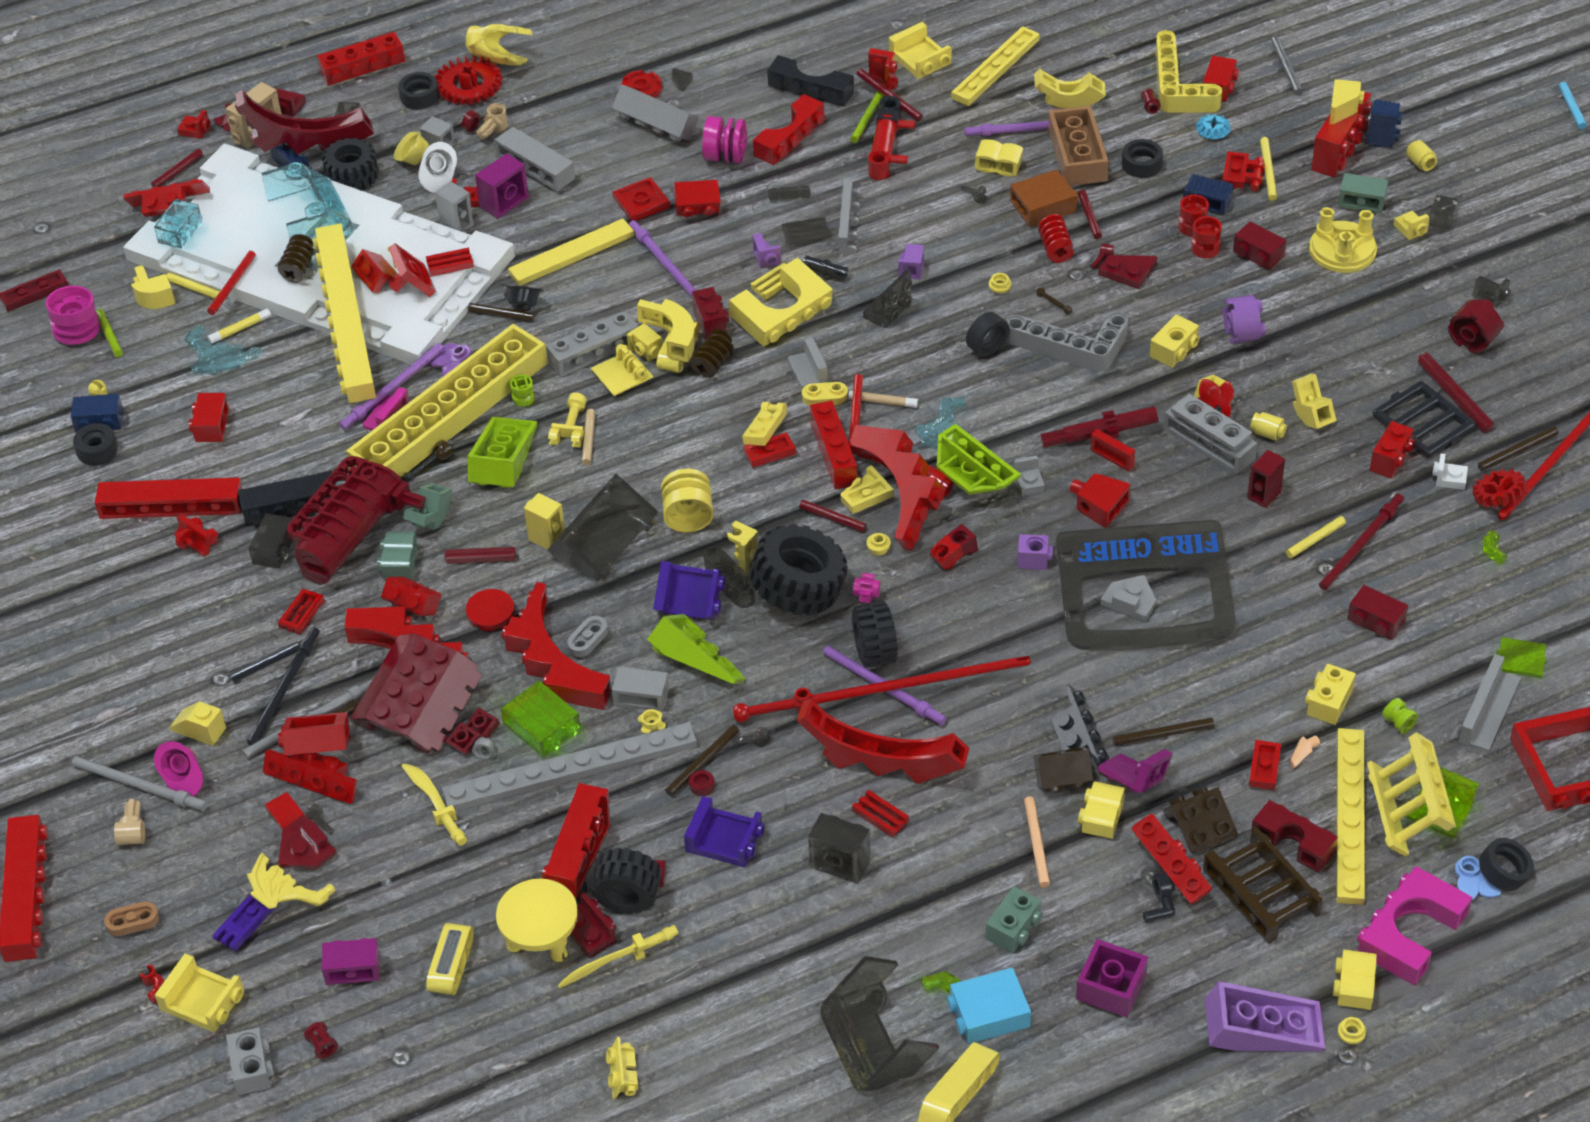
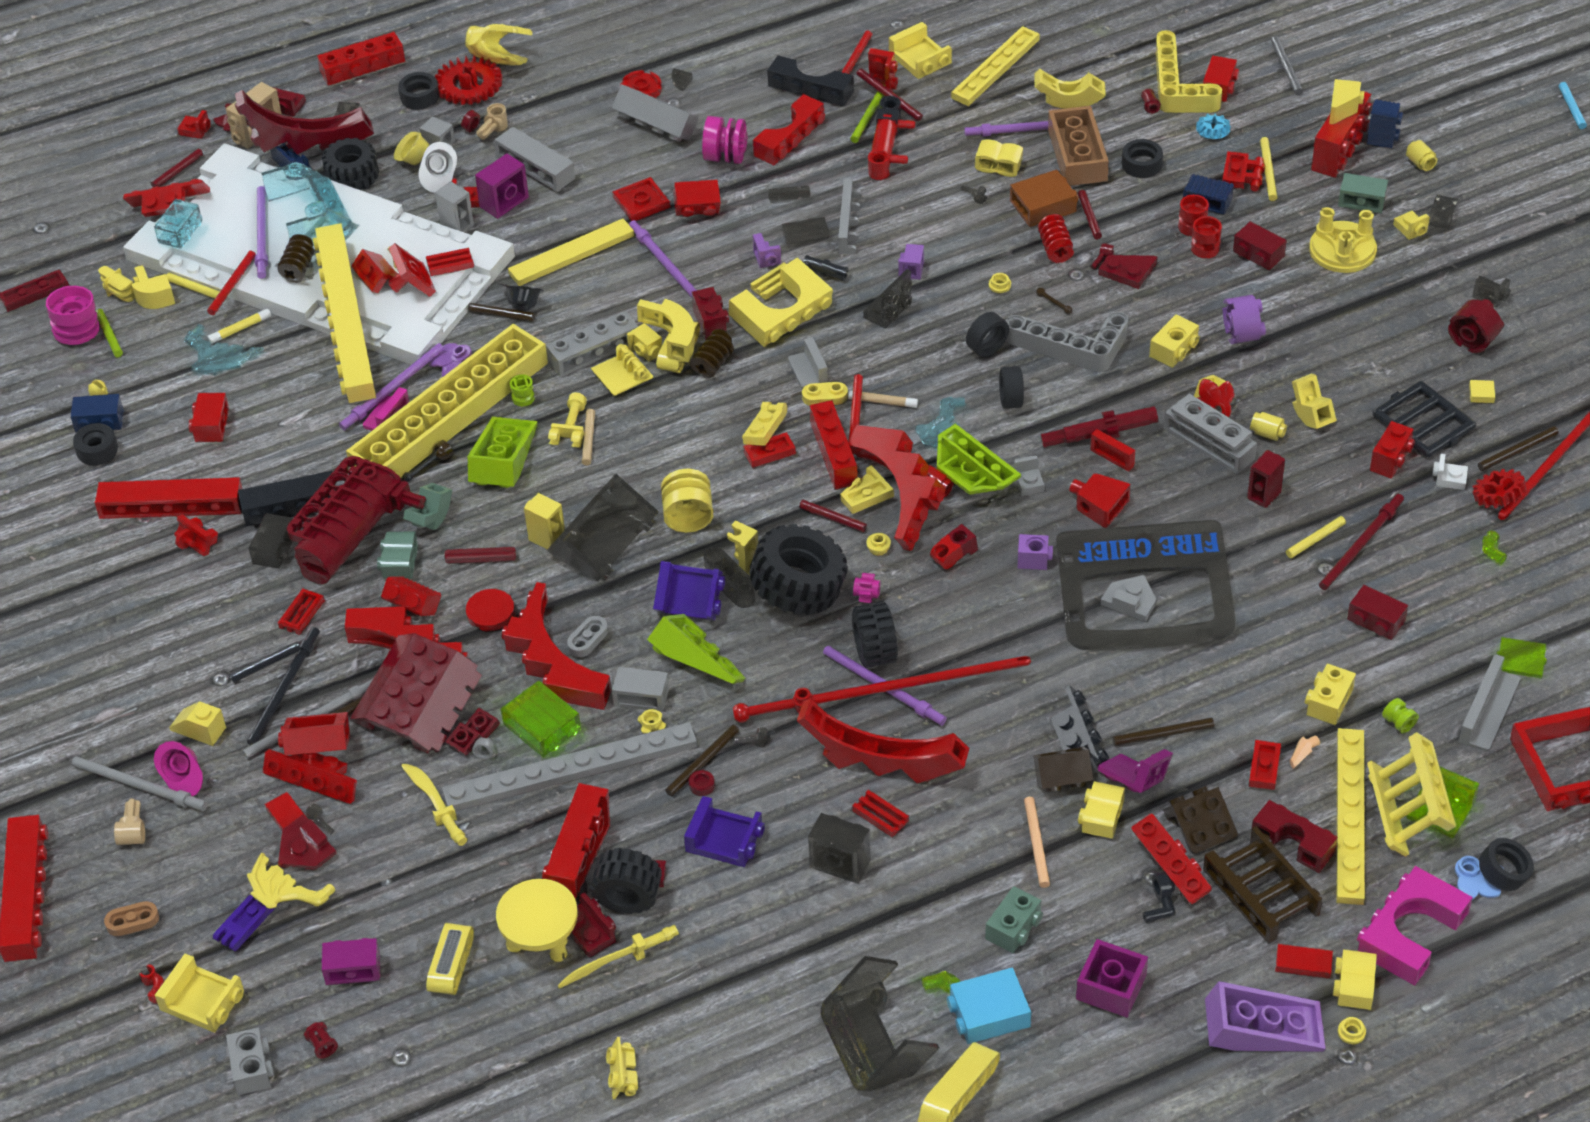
(116, 284): none -> light yellow arm
(261, 258): none -> medium lavender bar
(857, 52): none -> red bar
(1011, 387): none -> black tyre
(1304, 961): none -> red tile
(1455, 392): dark red axle -> none
(1482, 391): none -> light yellow tile

